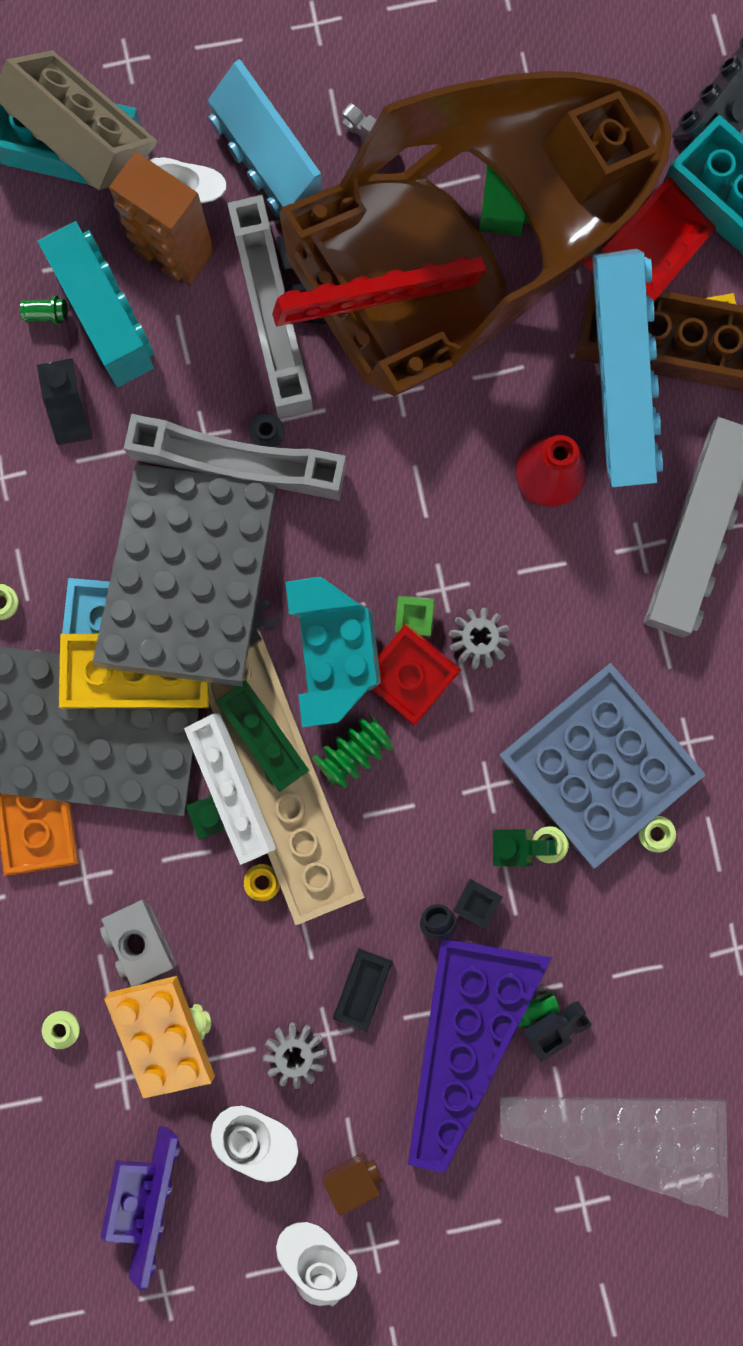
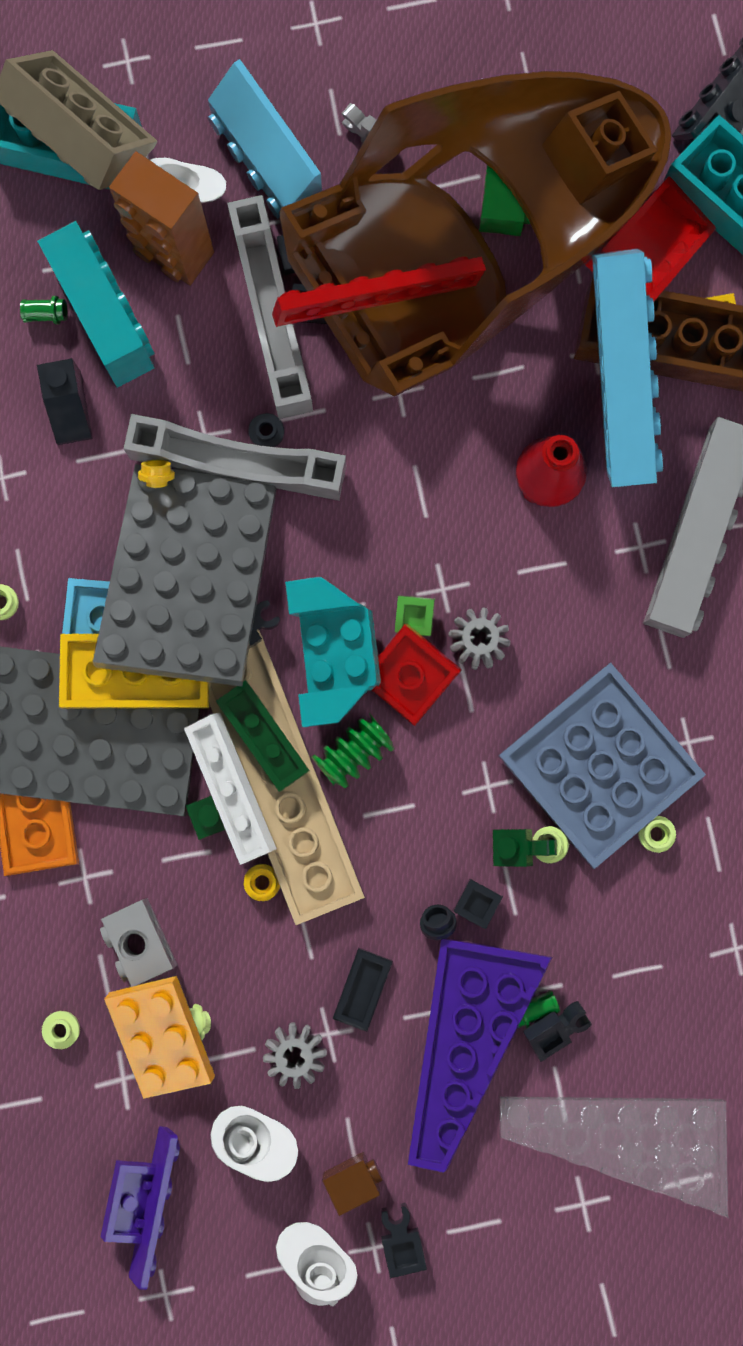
(156, 473): none -> yellow plate
(403, 1246): none -> black plate

